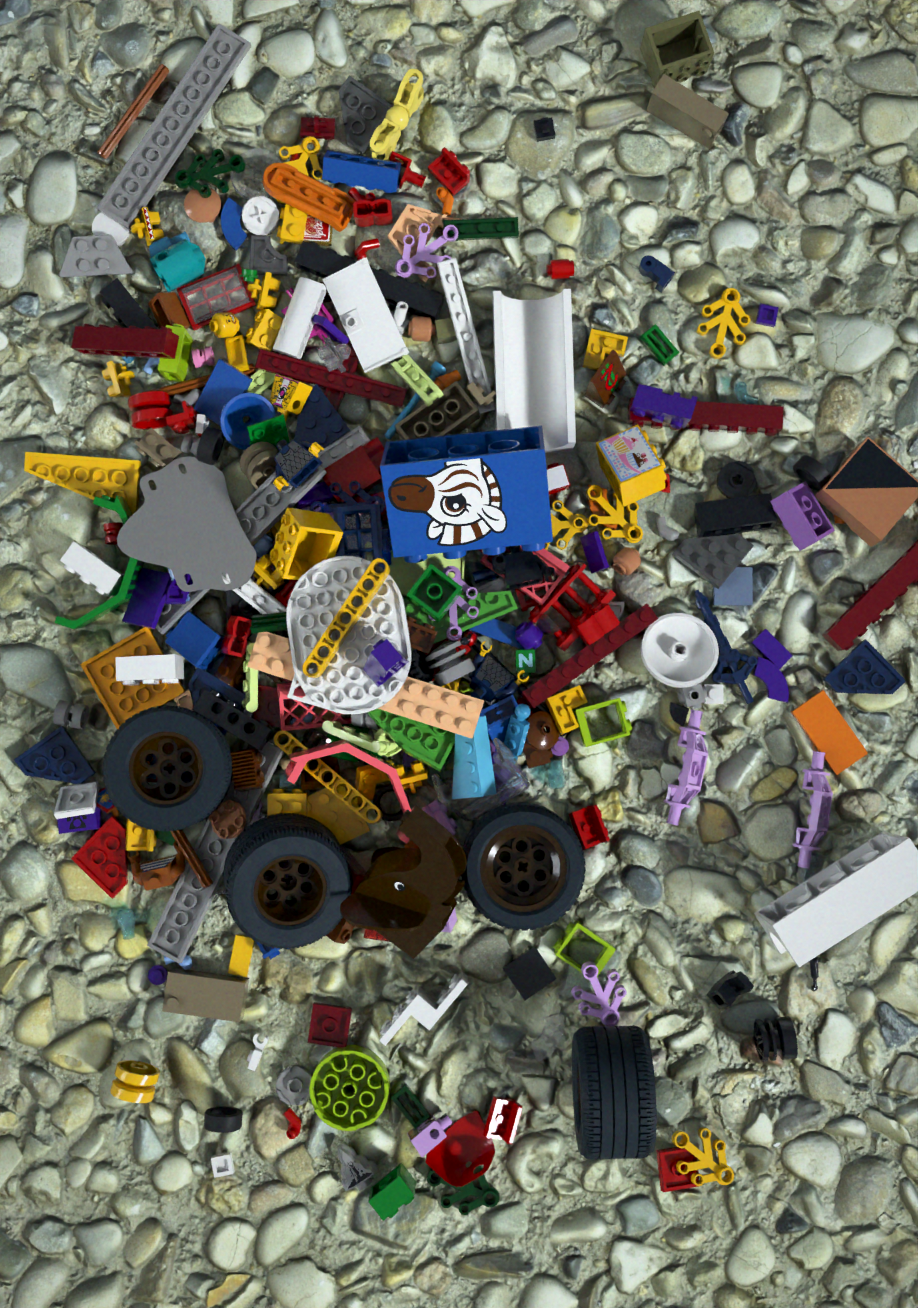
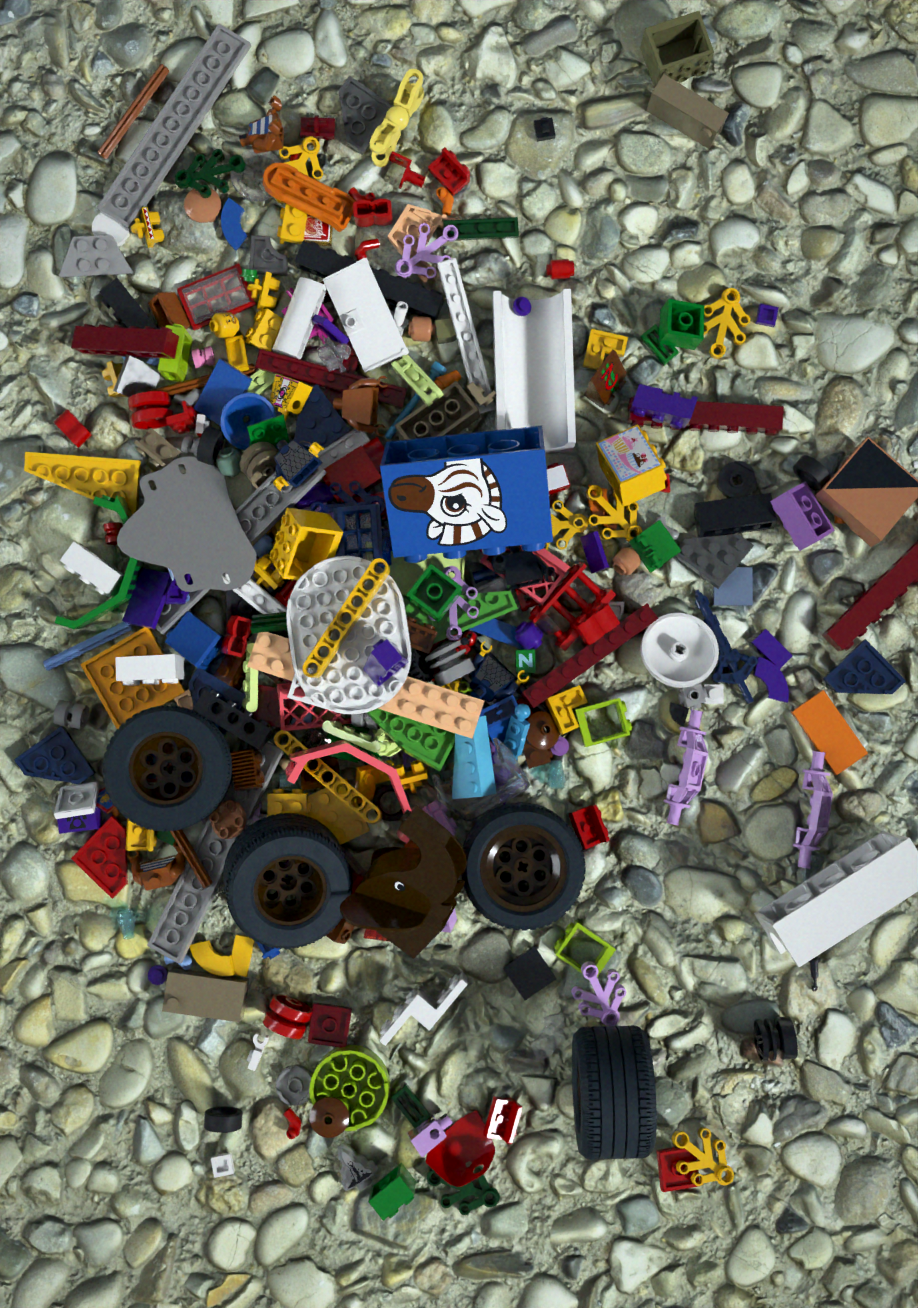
(72, 428): none -> red axle
(86, 645): none -> medium blue axle
(135, 376): none -> tile
(135, 1081): yellow wheel -> none
(164, 243): dark azure arm -> none
(179, 264): teal cylinder -> none
(211, 960): none -> yellow tile
(229, 461): none -> sand green head
(260, 215): white tile -> none
(266, 133): none -> dark orange torso
(287, 1016): none -> red wheel
(332, 1108): none -> reddish brown dish
(361, 171): blue brick -> none
(361, 405): none -> dark orange torso
(521, 306): none -> dark purple plate
(655, 546): none -> green hinge
(656, 271): dark blue leg -> none
(681, 324): none -> green brick
(729, 988): black brick -> none
(742, 395): clear light blue arm -> none

